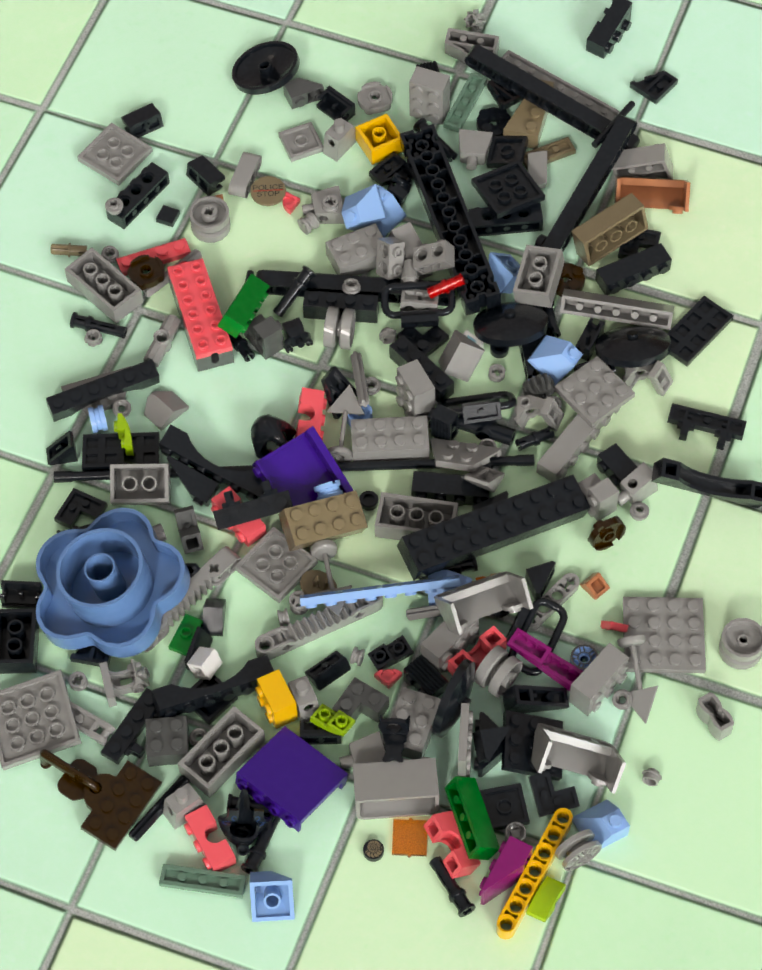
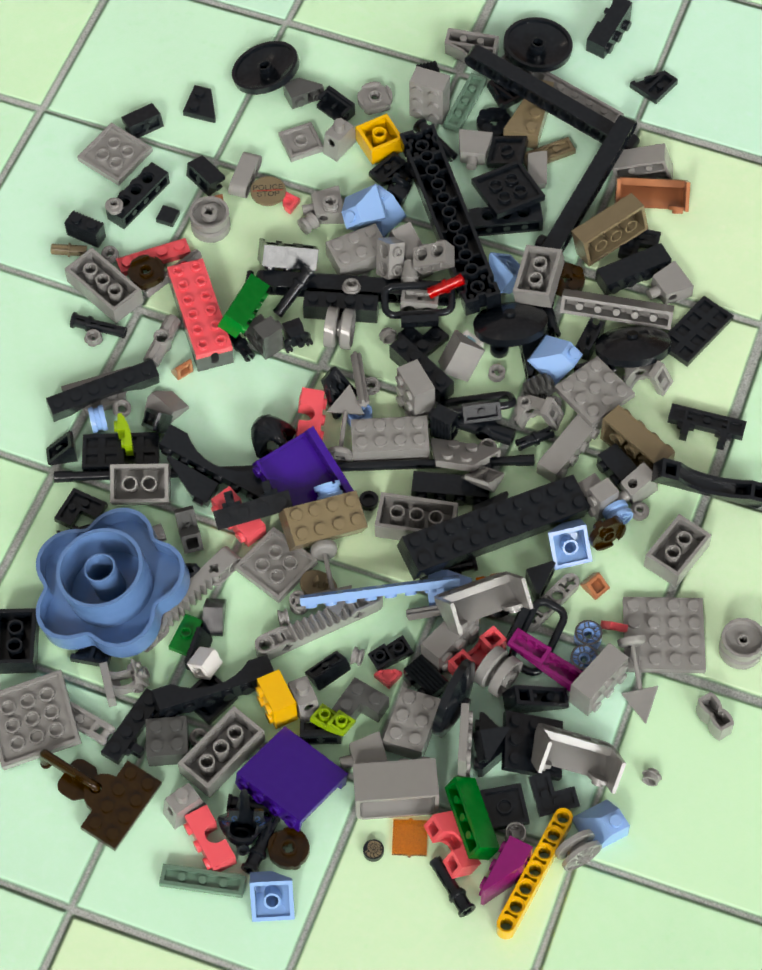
(20, 594): black hinge -> none
(84, 682): light grey bush -> none
(85, 229): none -> black brick
(156, 420): none -> black slope
(156, 811): black axle -> none
(183, 369): none -> nougat slope
(200, 105): none -> black wing
(287, 255): none -> wedge
(293, 859): none -> dark brown plate
(394, 737): black hair -> none
(474, 20): light grey gear -> none
(537, 44): none -> black dish
(545, 899): lime slope -> none
(570, 544): none -> light blue slope
(584, 629): none -> light blue wheel
(604, 133): black bar -> none
(616, 699): light grey plate -> none
(620, 509): none -> light blue wheel
(634, 438): none -> dark tan brick
(670, 284): none -> light grey torso
(677, 550): none -> light grey brick

